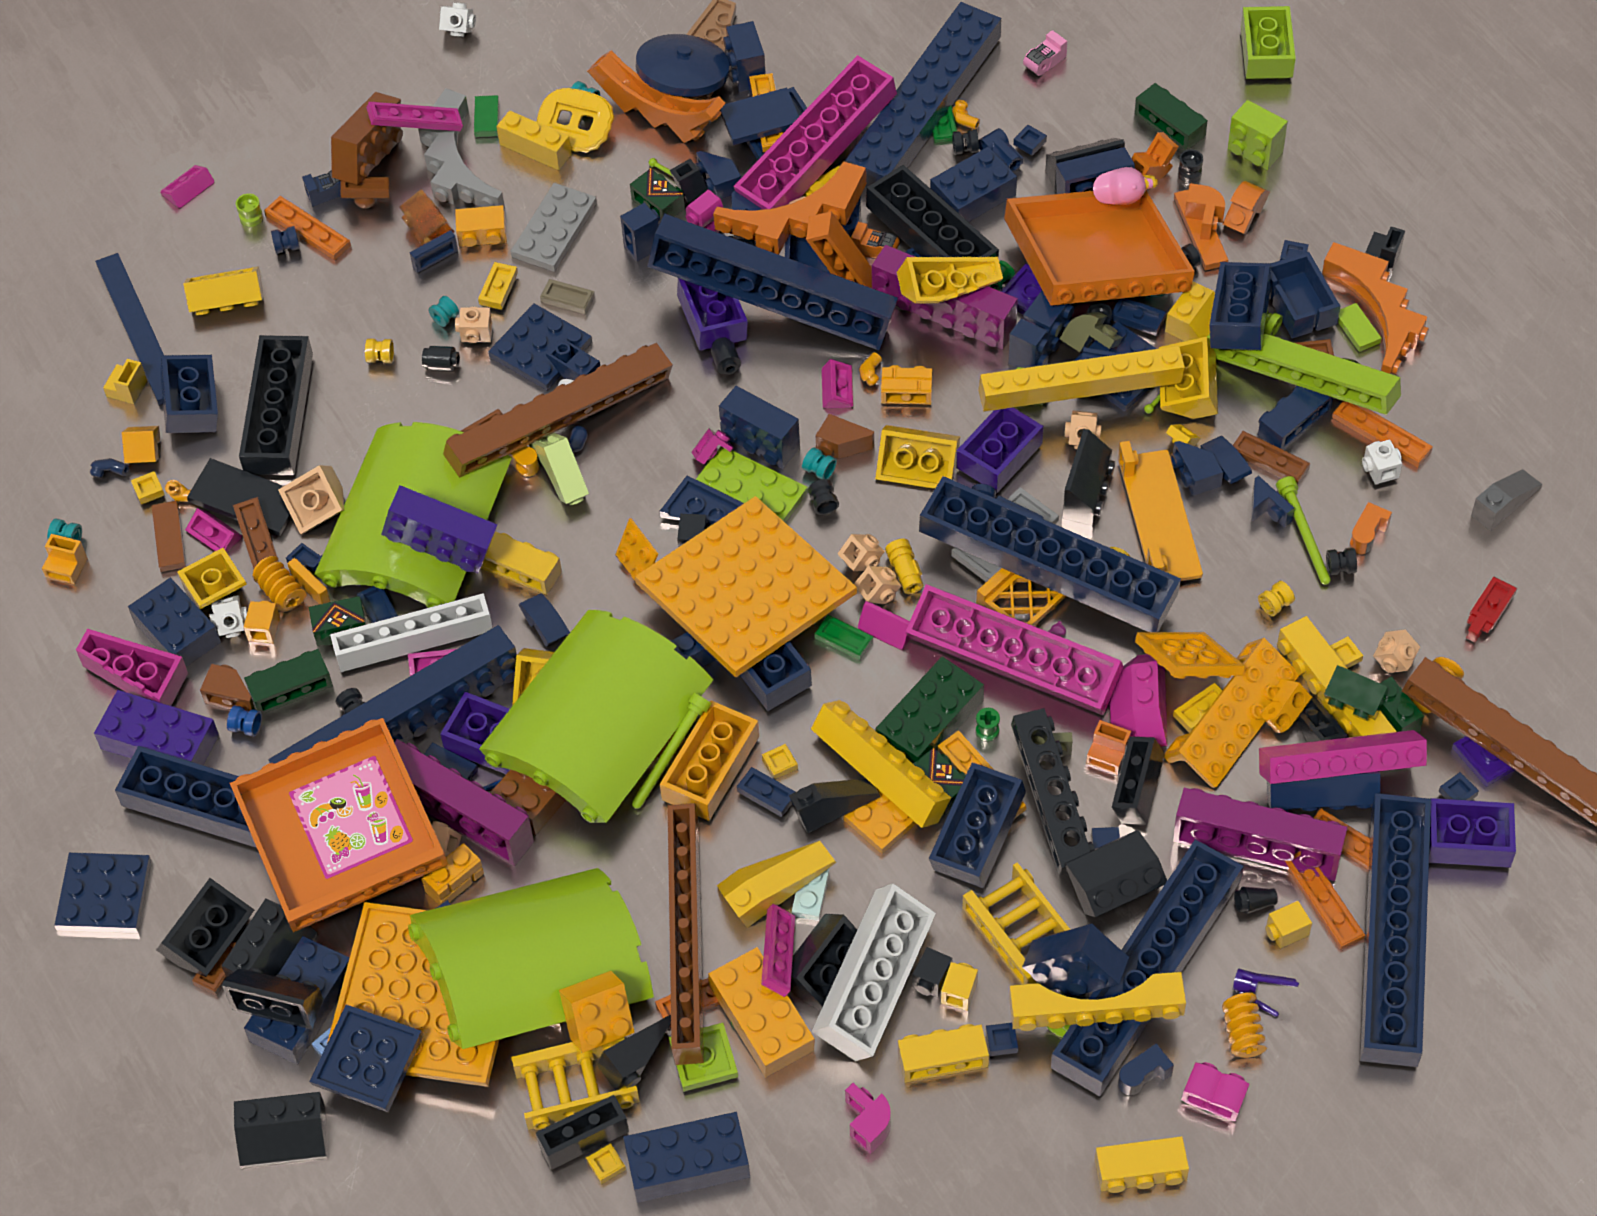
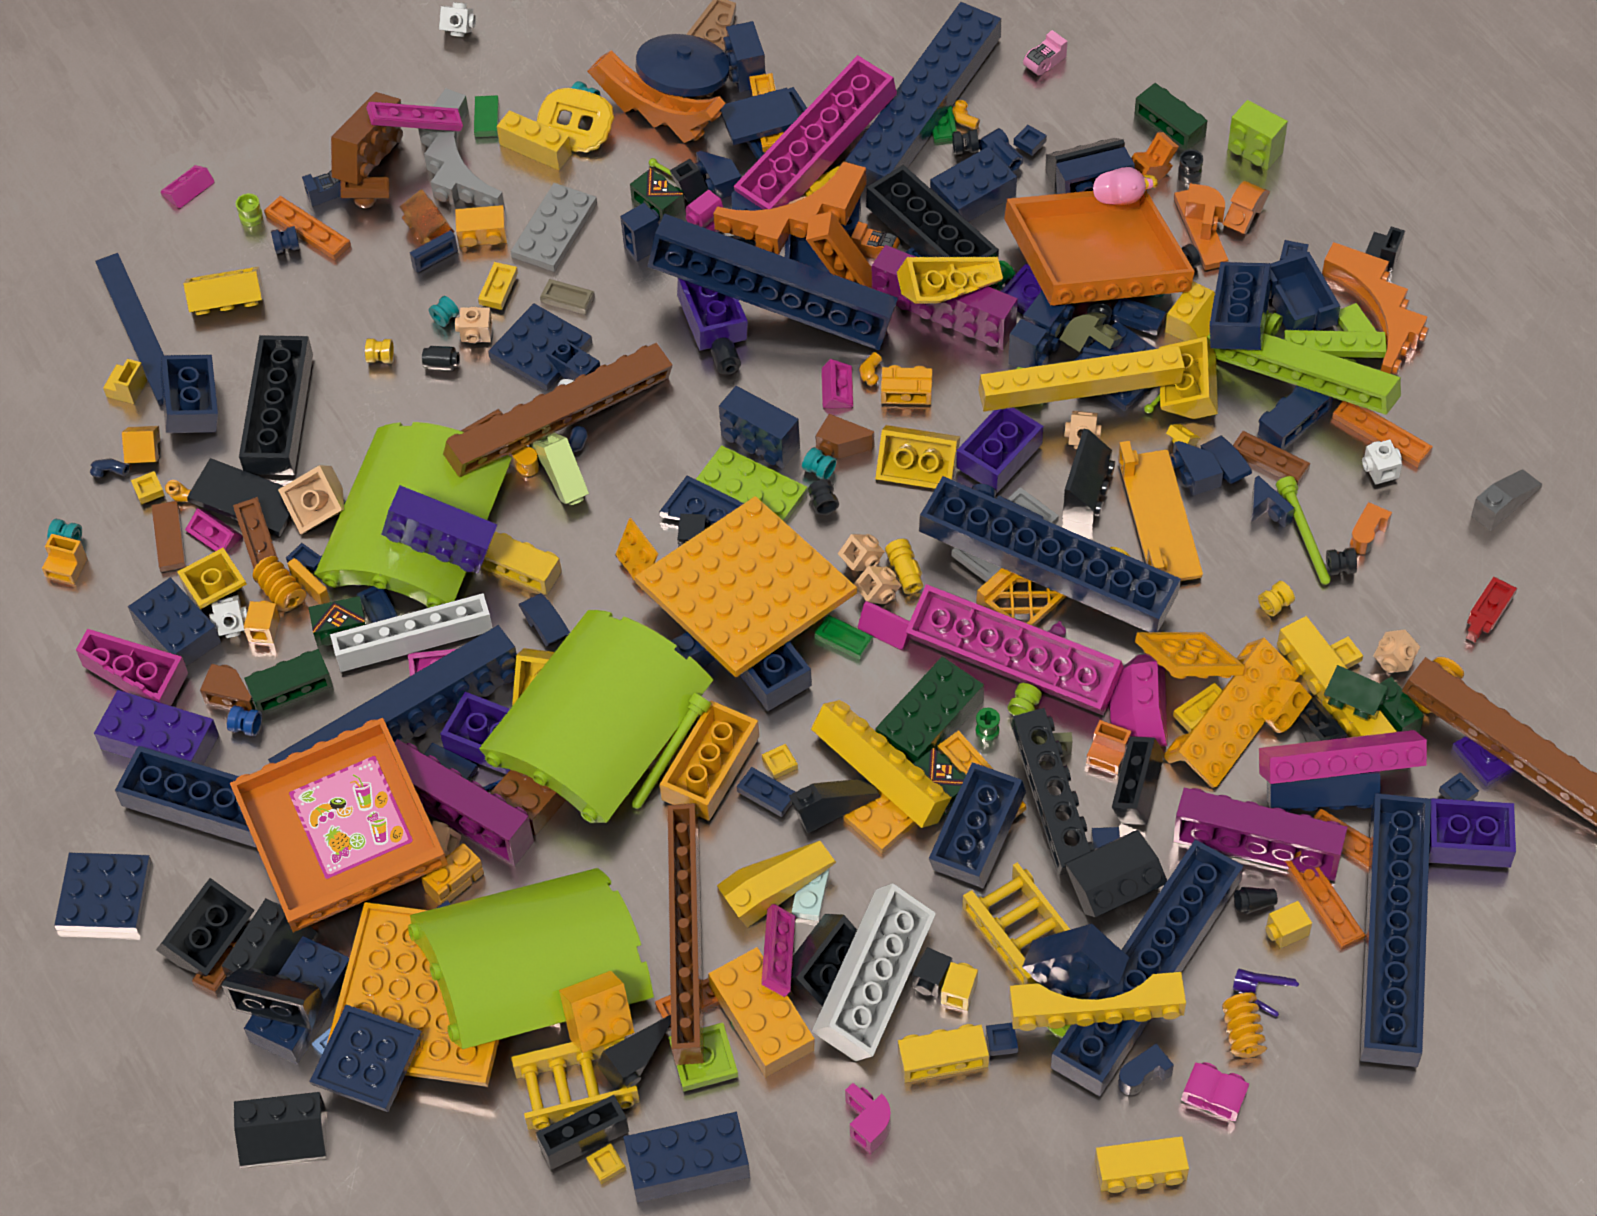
(349, 700): black wheel -> none
(708, 444): dark pink bracket -> none
(1025, 699): none -> lime wheel
(1268, 42): lime brick -> none
(1341, 342): none -> lime plate

